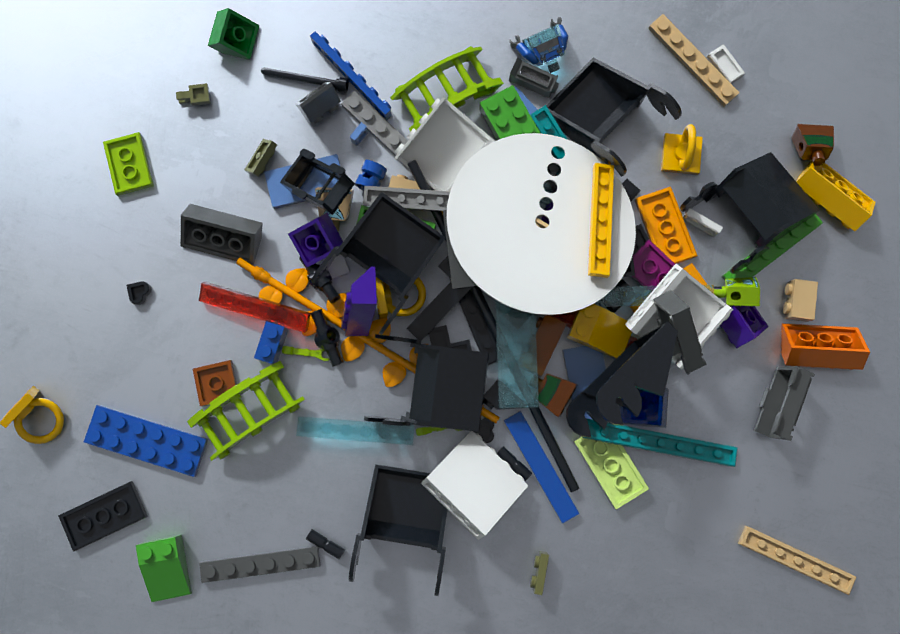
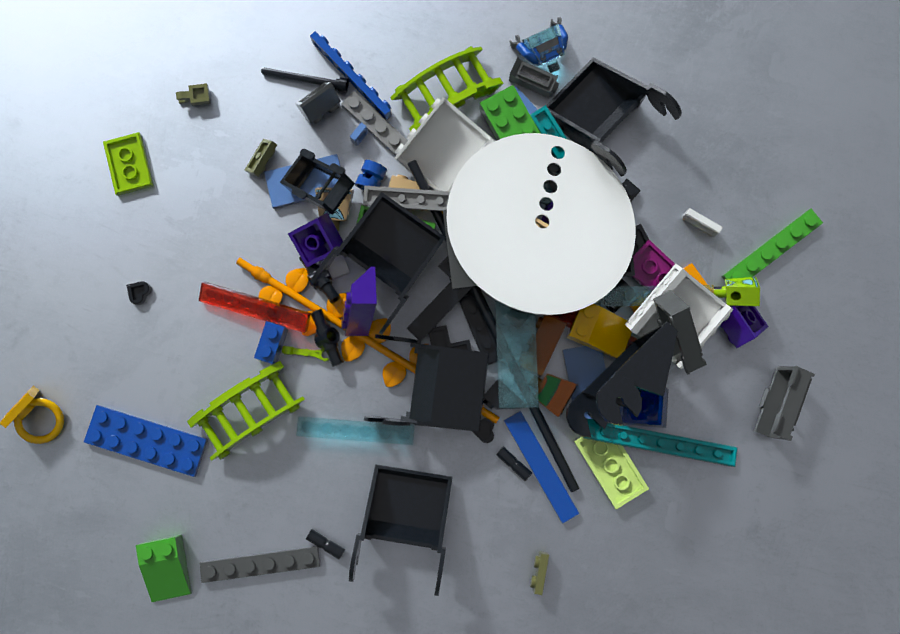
(102, 516): black tile -> none
(213, 380): dark orange tile -> none
(220, 233): dark grey slope -> none
(233, 34): green slope -> none
(384, 299): yellow tile -> none
(426, 430): lime piece -> none
(475, 484): white panel -> none
(601, 220): yellow plate -> none
(666, 225): light orange tile -> none
(682, 152): yellow tile -> none
(693, 60): tan plate -> none
(726, 64): white tile -> none
(767, 199): black piece -> none
(797, 560): tan tile -> none
(800, 300): tan brick -> none
(814, 142): reddish brown torso -> none
(823, 346): orange slope -> none
(836, 195): yellow slope -> none

